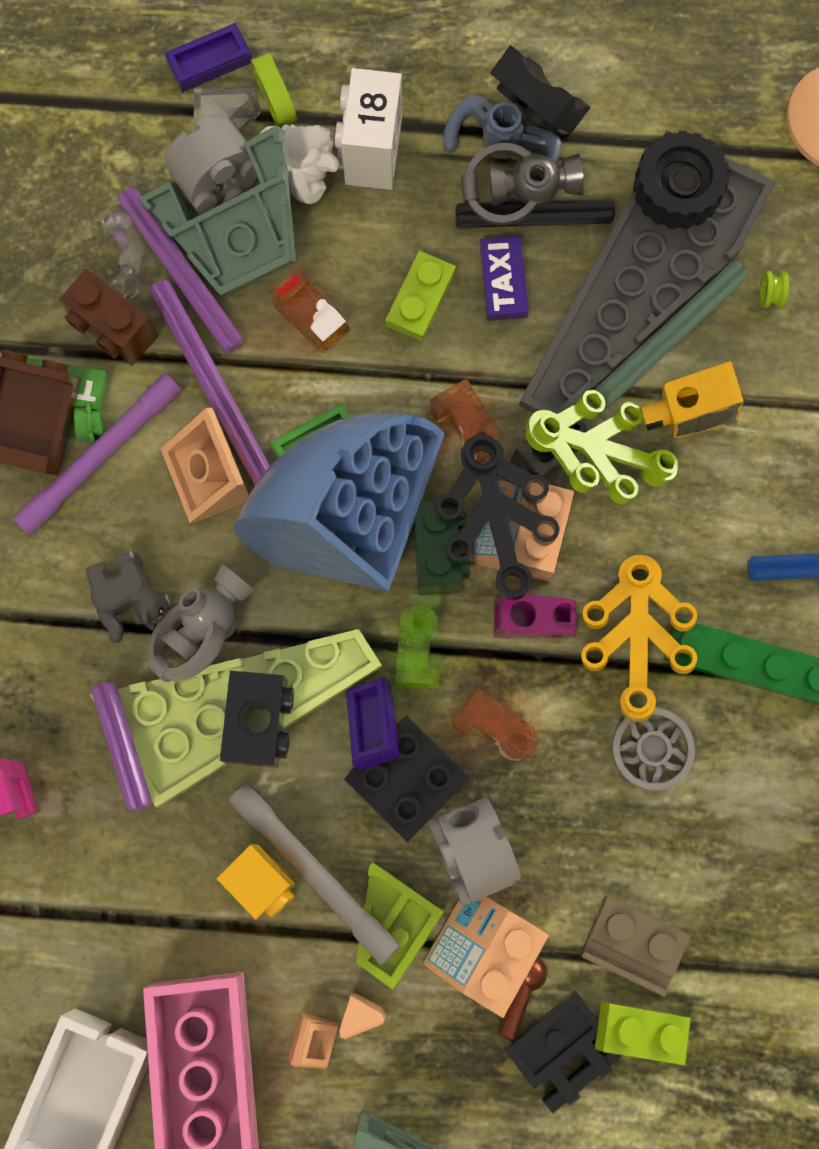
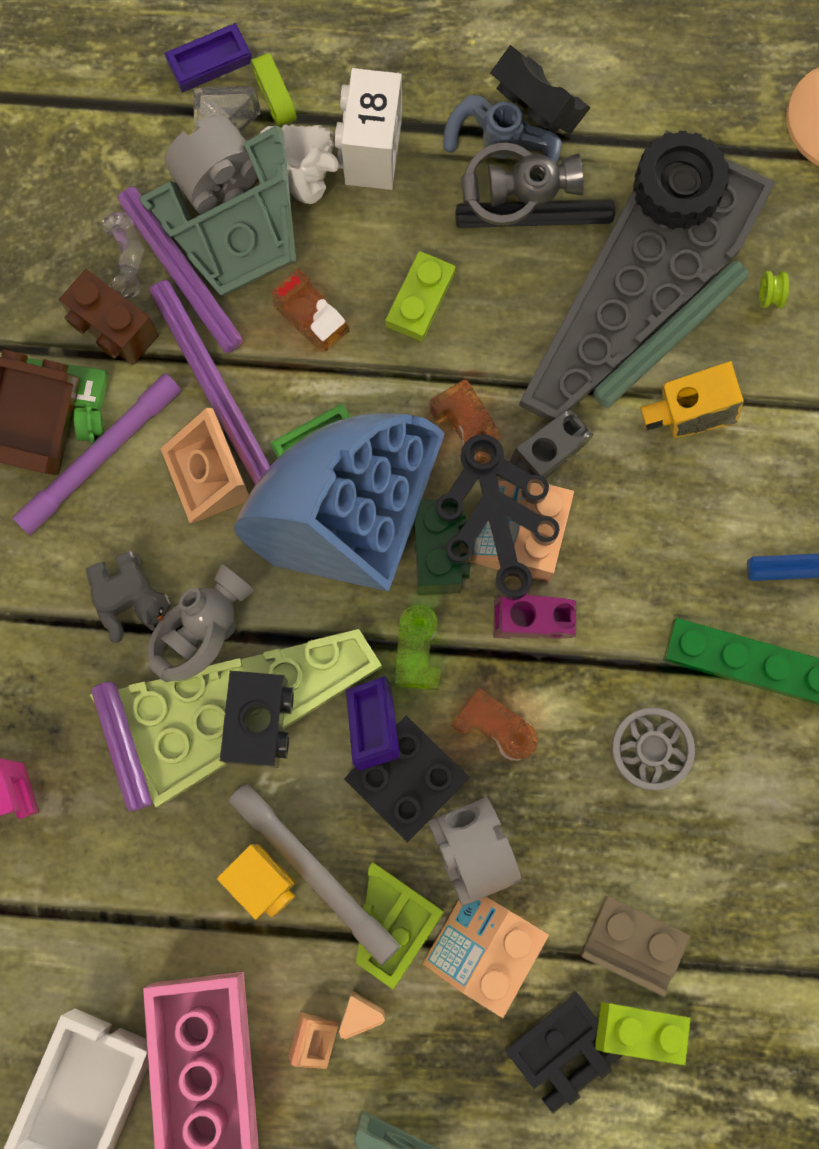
(503, 278): dark purple tile -> none
(534, 980): copper bar -> none
(639, 628): yellow plant -> none
(655, 468): lime plant -> none

